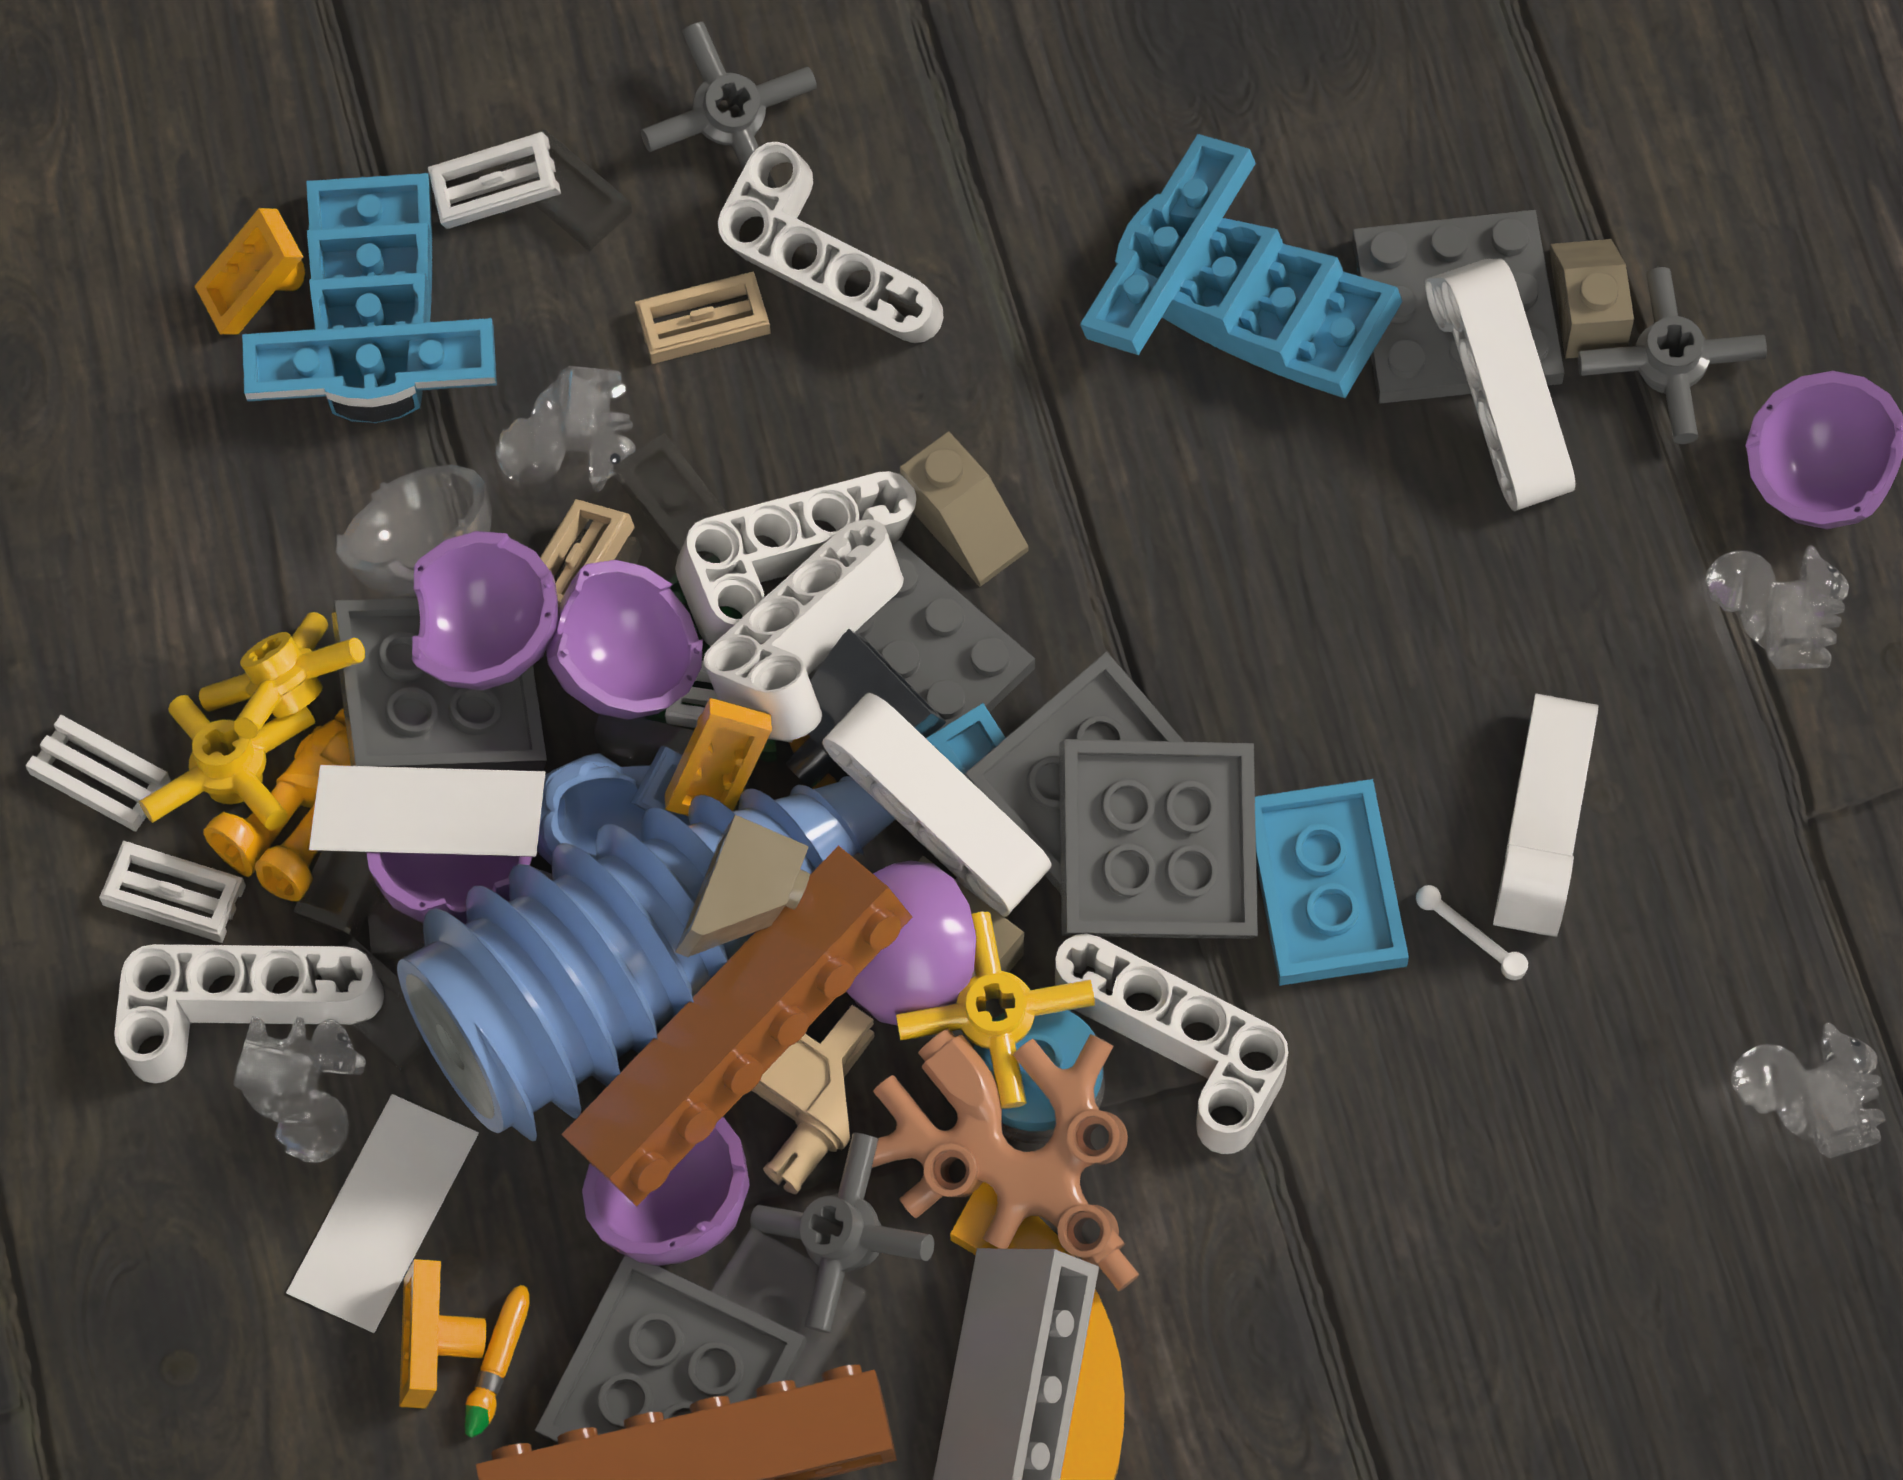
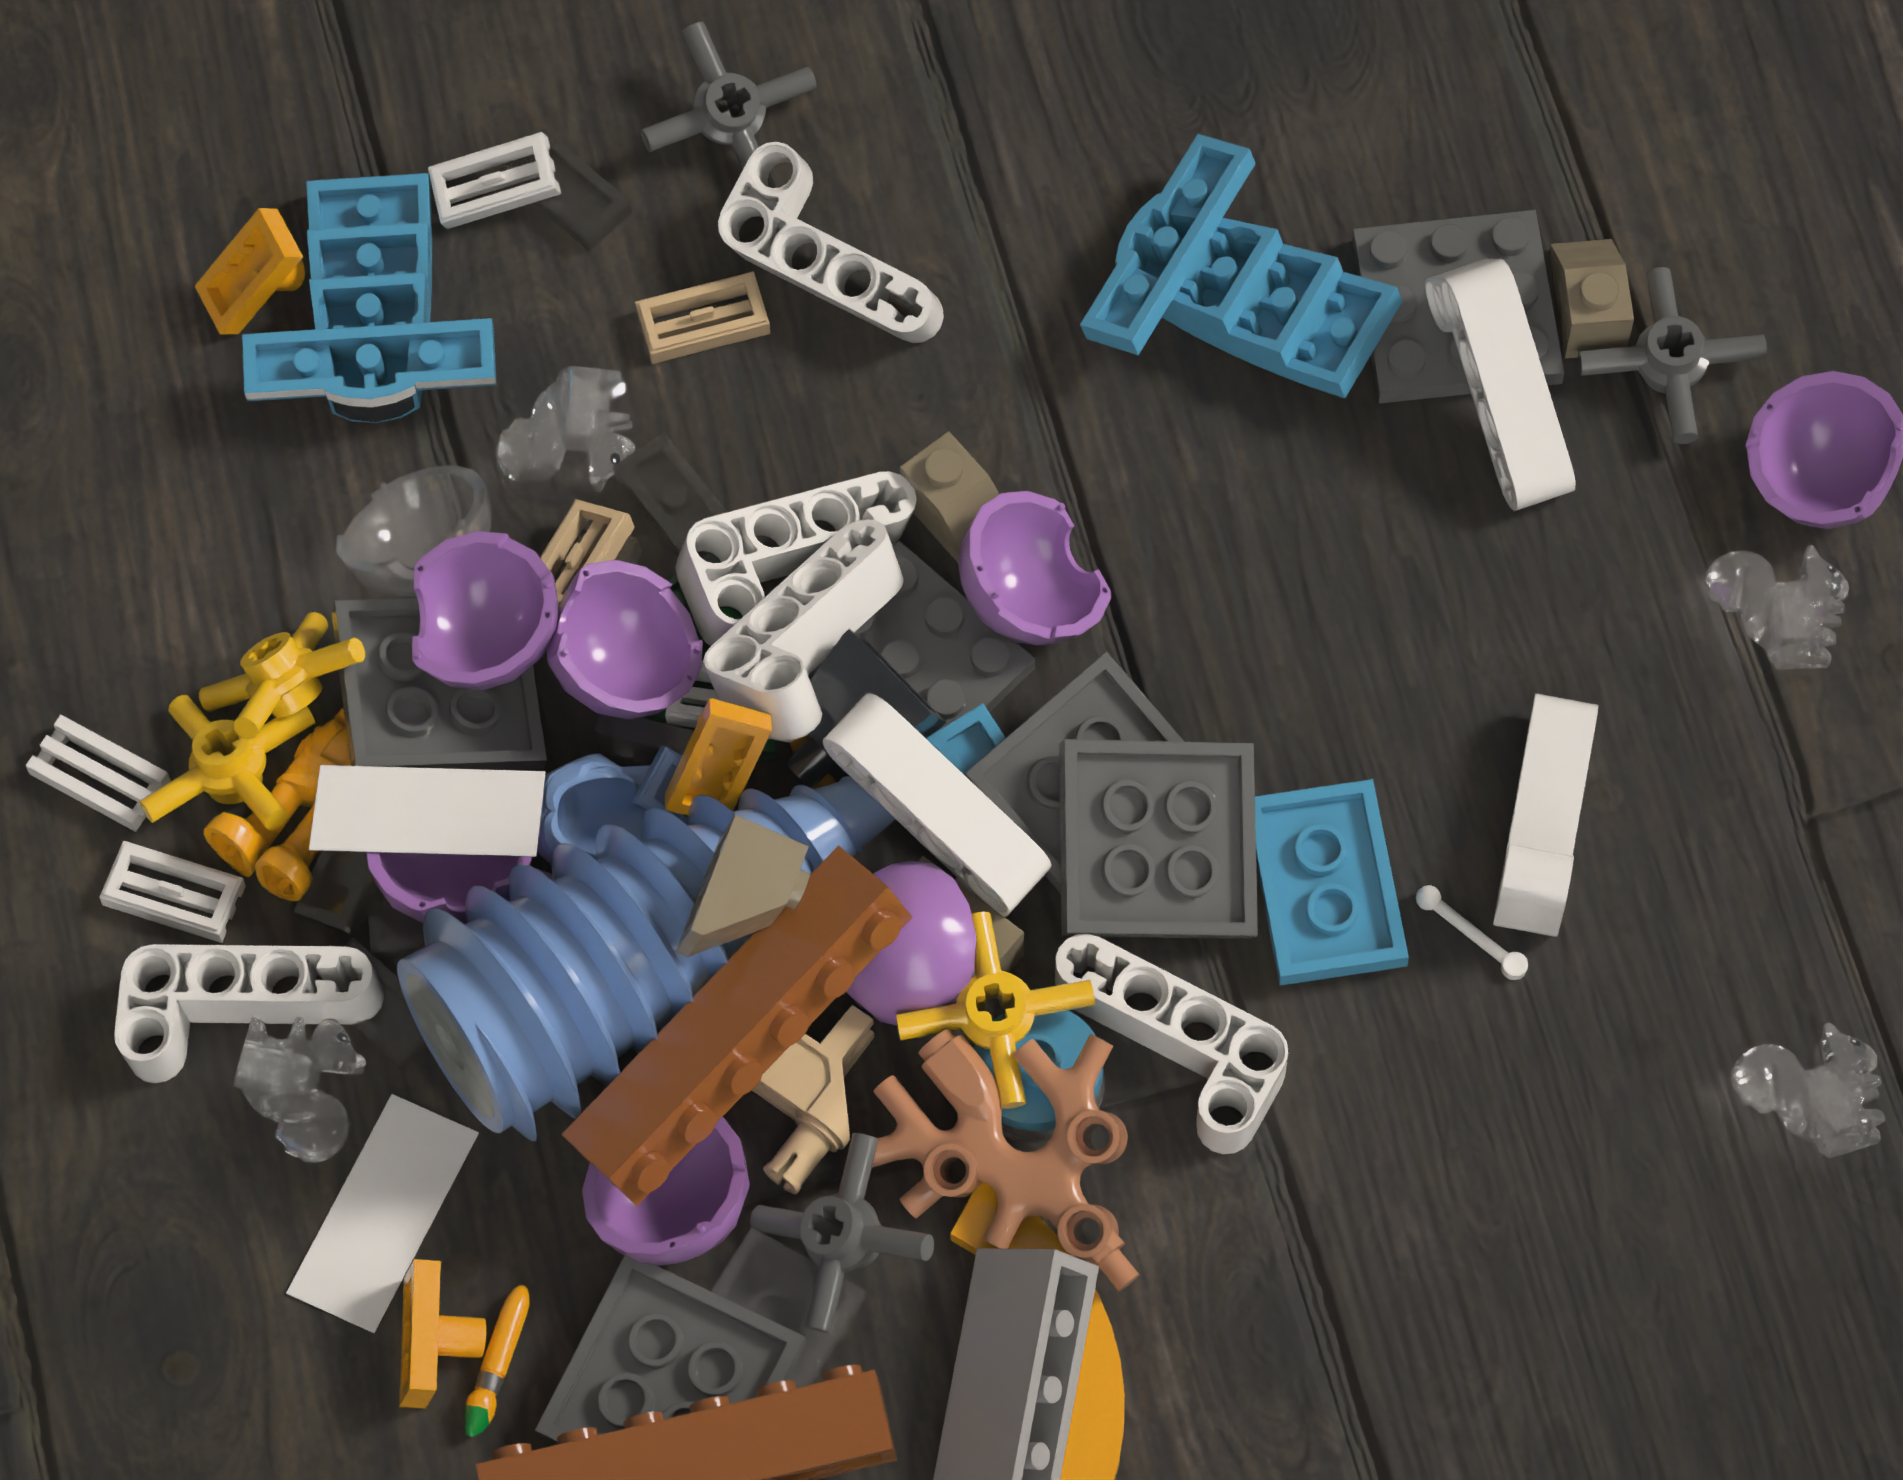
(1023, 573): none -> medium lavender cylinder

